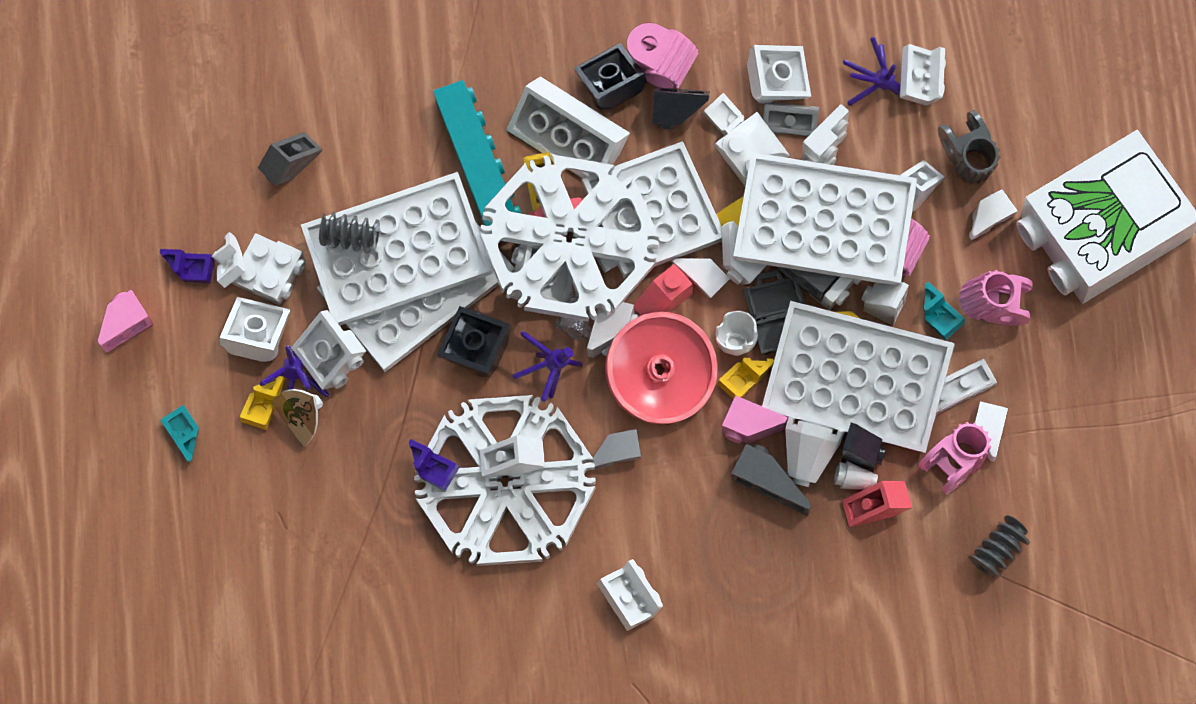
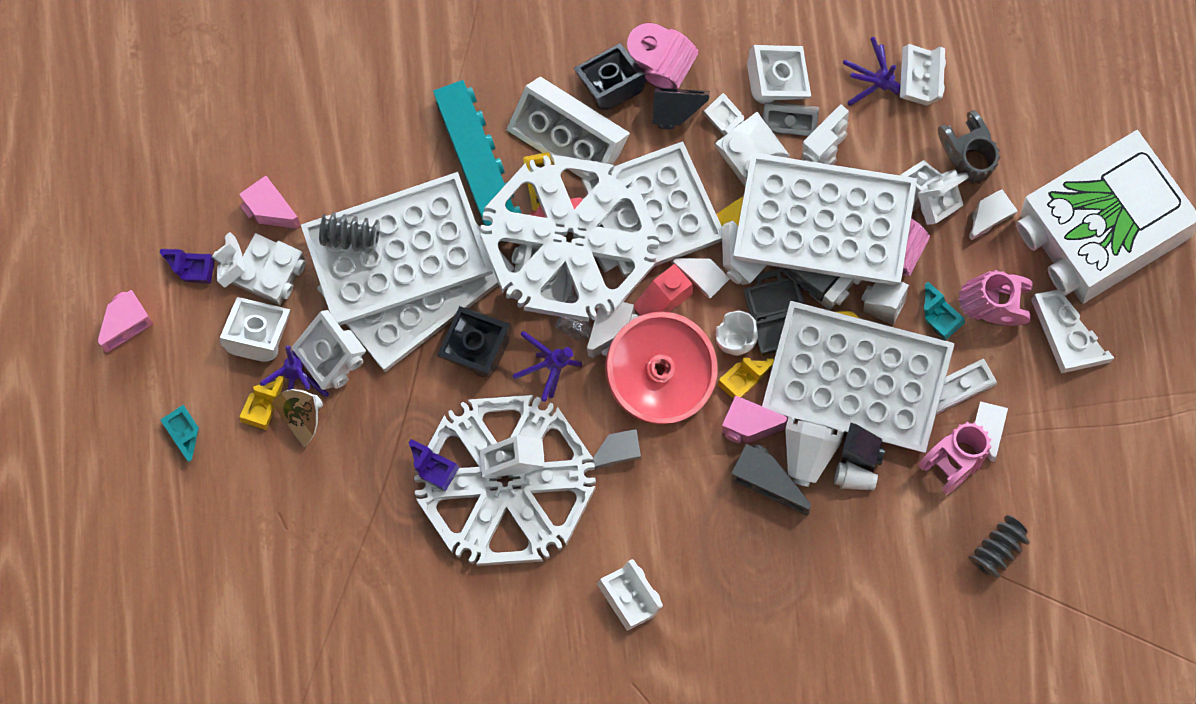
(267, 205): none -> bright pink slope
(288, 158): dark grey slope -> none
(877, 503): coral slope -> none
(941, 196): none -> white bracket
(1068, 337): none -> white wing

